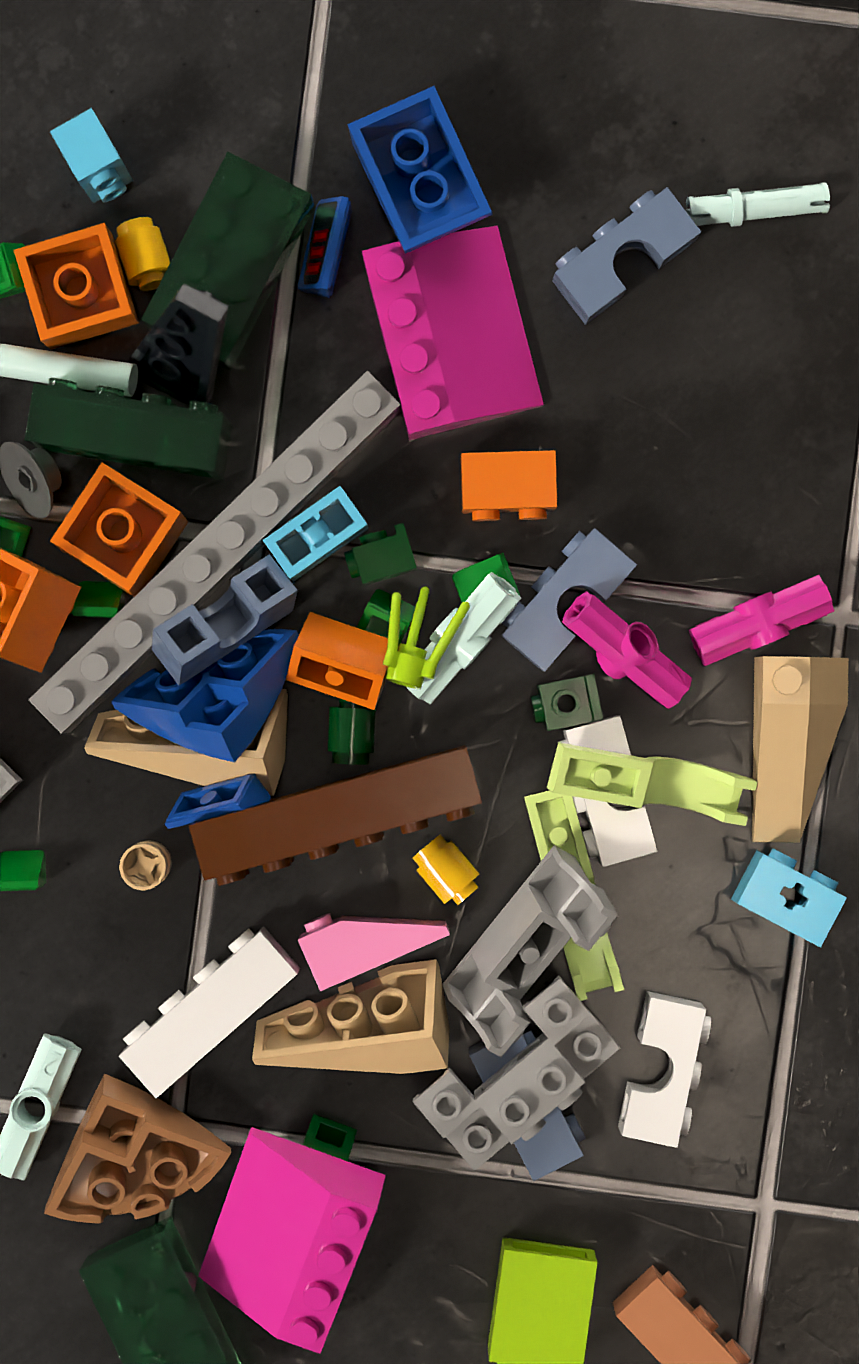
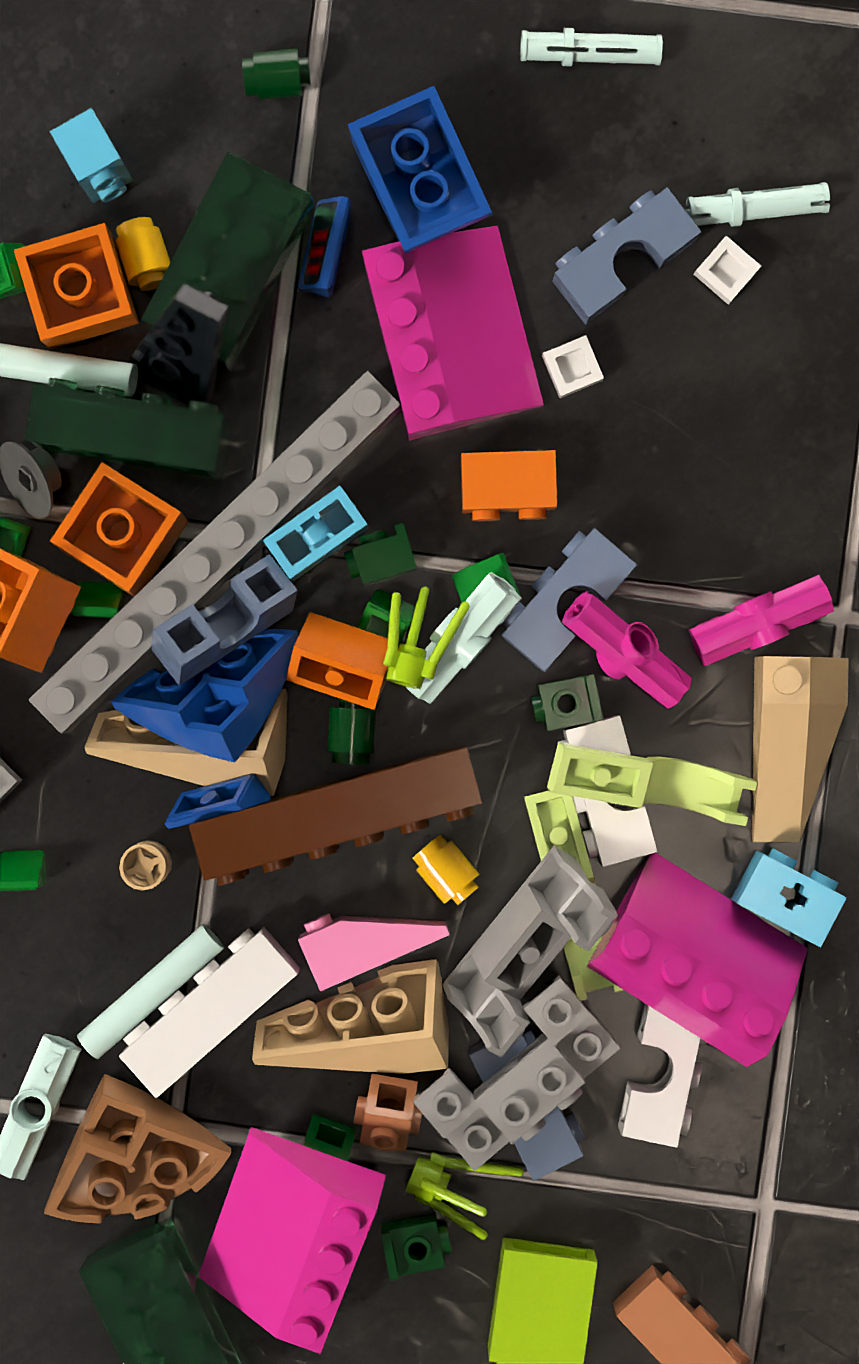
(150, 991): none -> light aqua piece
(275, 74): none -> dark green brick
(388, 1113): none -> nougat brick
(401, 1233): none -> dark green brick
(430, 1184): none -> lime plant
(572, 366): none -> white plate
(646, 48): none -> light aqua pin
(701, 960): none -> dark pink slope
(727, 270): none -> white plate

